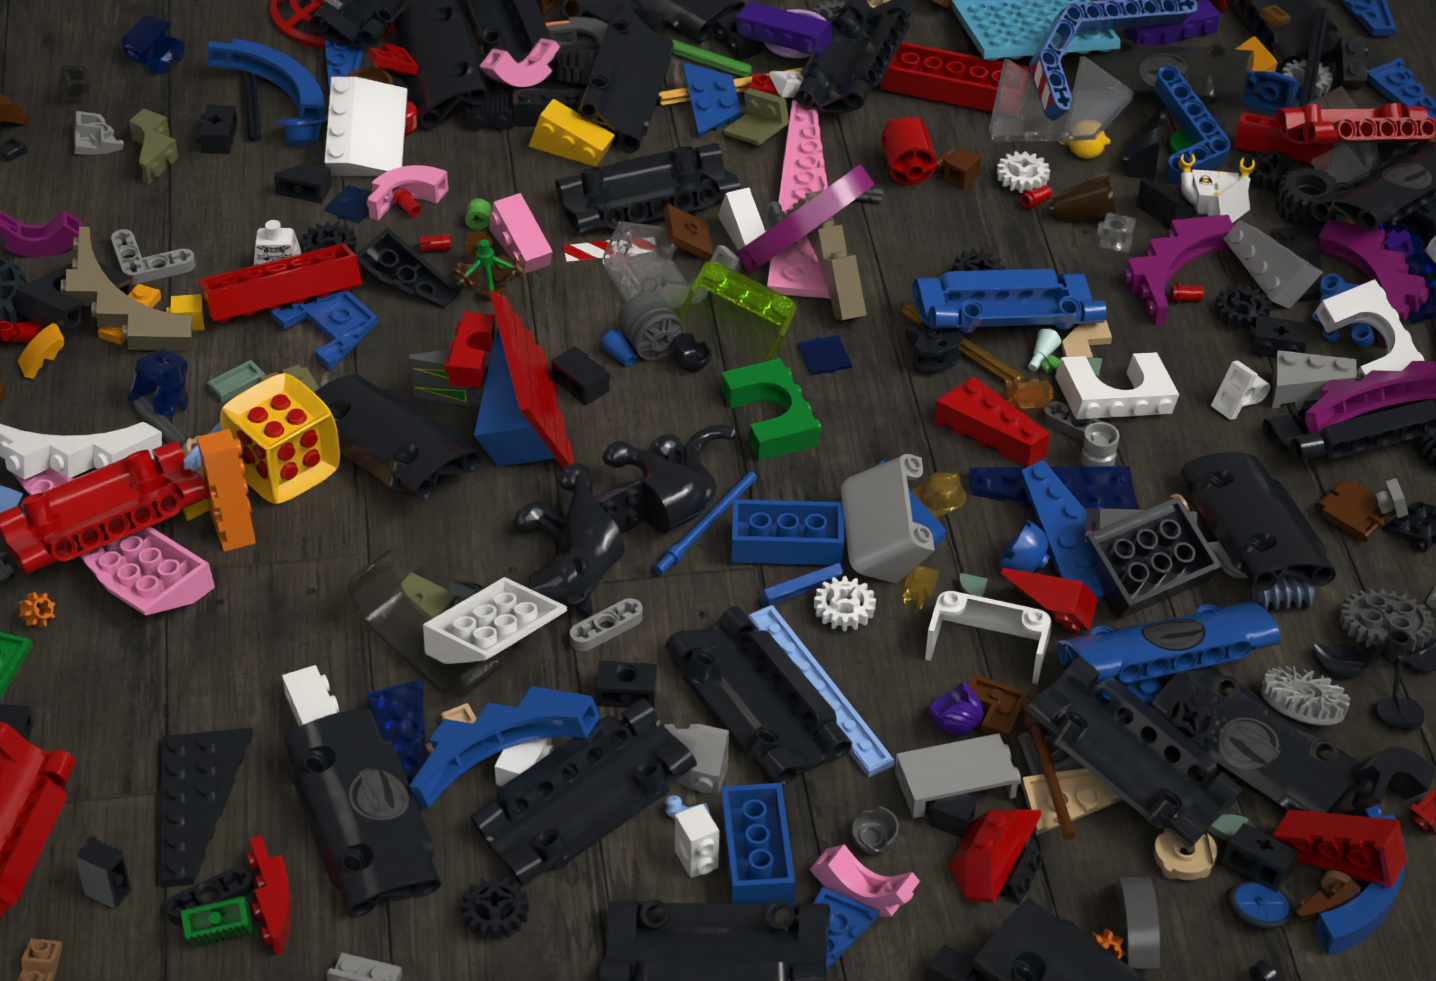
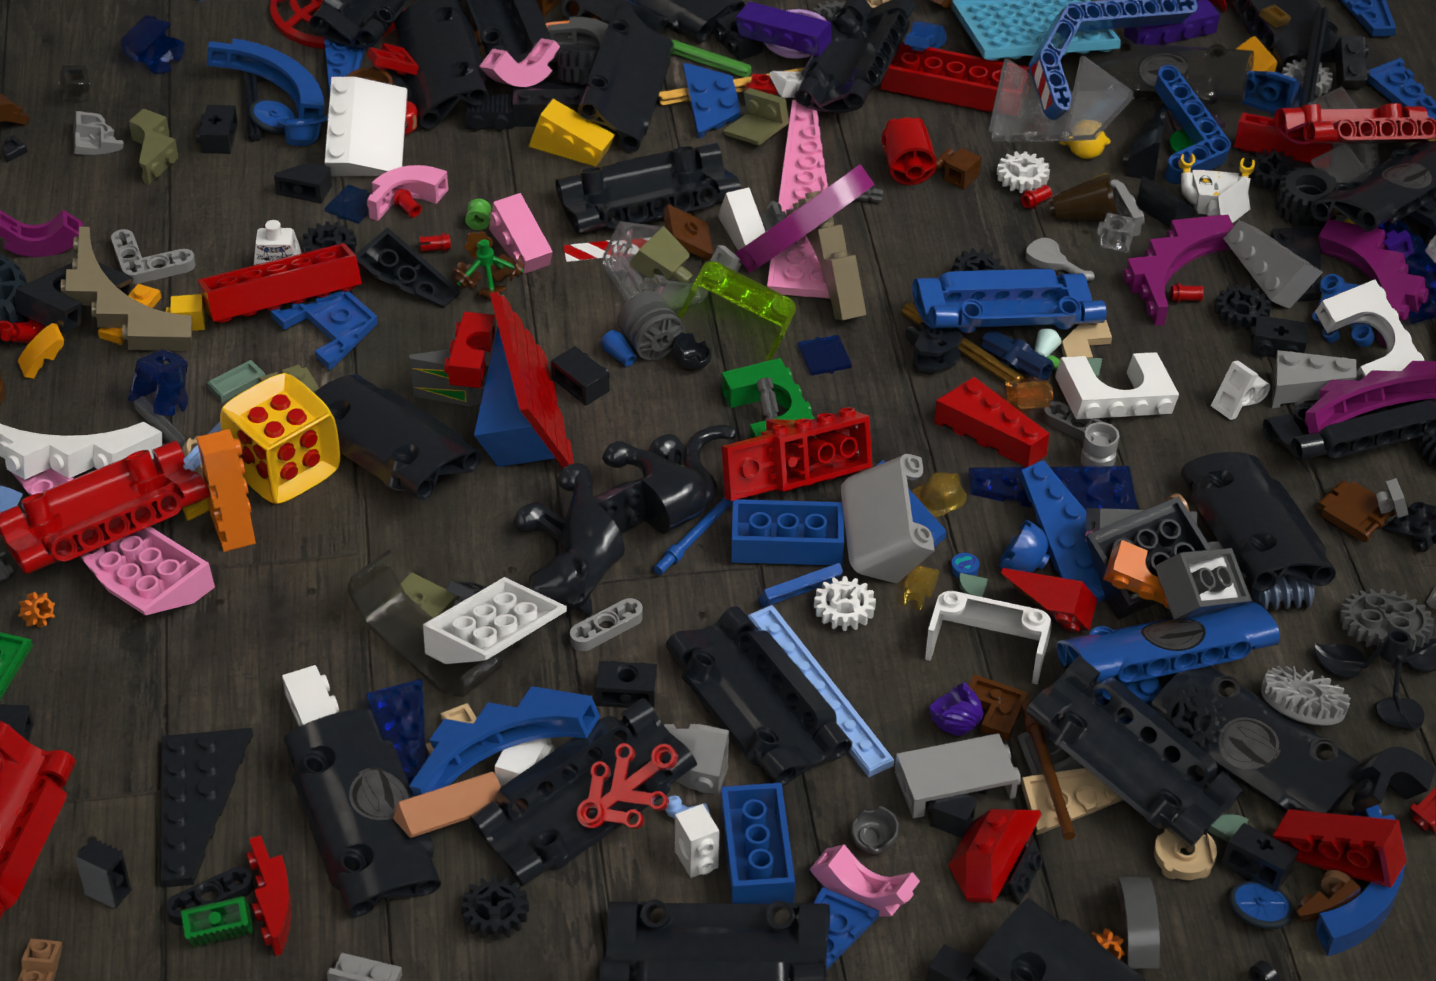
(268, 111): none -> blue wheel
(446, 804): none -> nougat slope
(623, 788): none -> red plant
(663, 257): none -> olive torso
(768, 398): none -> dark grey axle
(797, 453): none -> red wedge
(925, 36): none -> blue slope
(964, 563): none -> blue tile
(1017, 355): none -> dark blue piece
(1046, 255): none -> light grey piece
(1126, 205): none -> light grey hinge
(1128, 571): none -> orange arch
(1202, 582): none -> dark grey slope

